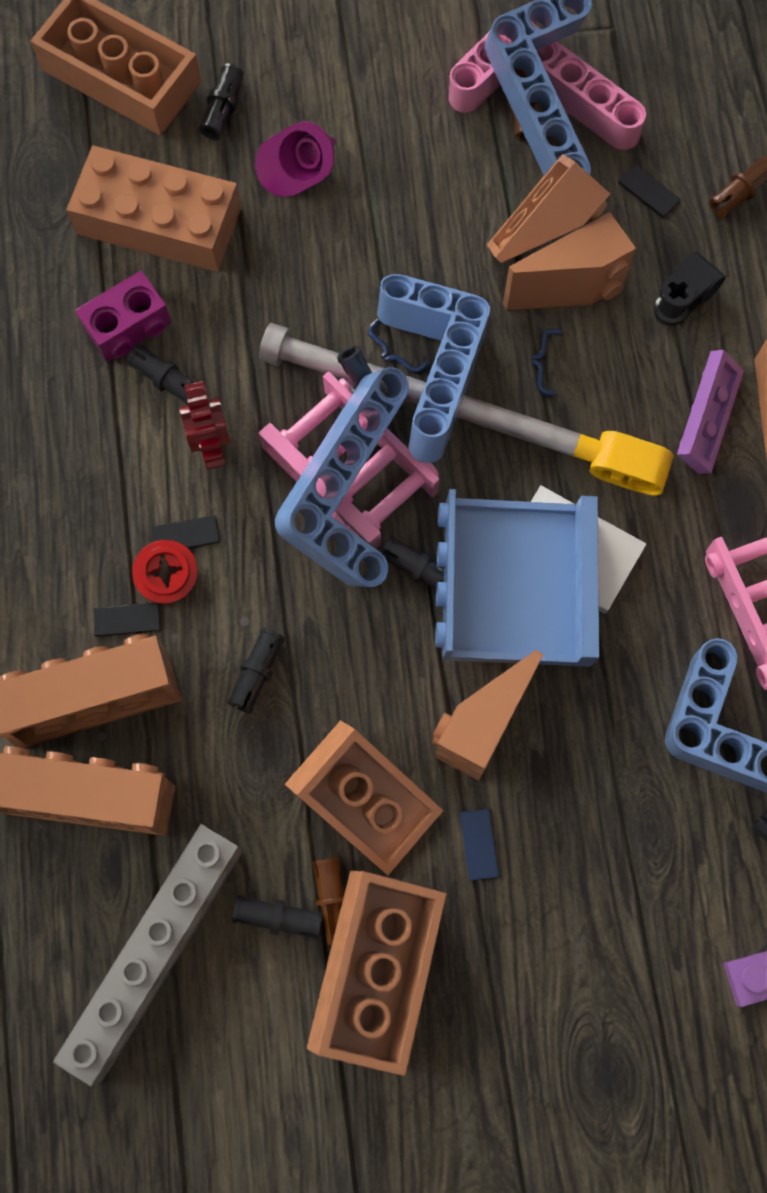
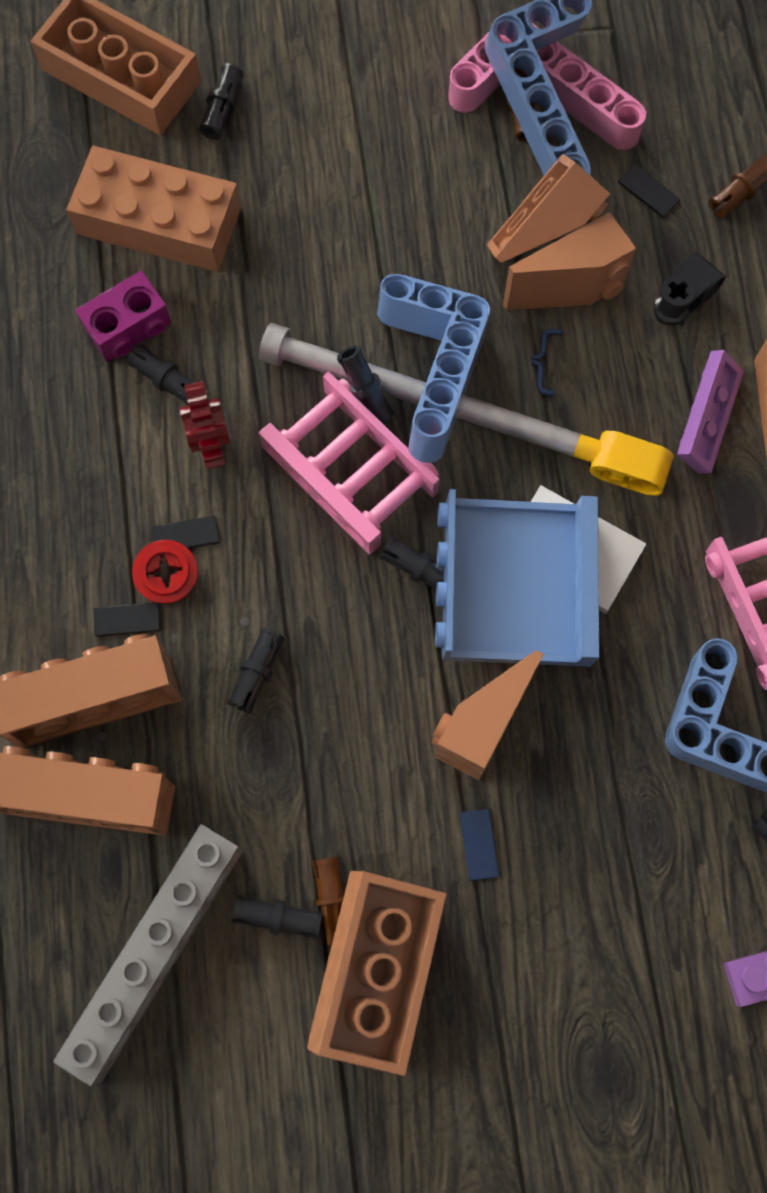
(295, 159): magenta piece -> none
(338, 479): medium blue beam -> none
(364, 797): nougat slope -> none
(393, 357): dark blue piece -> none

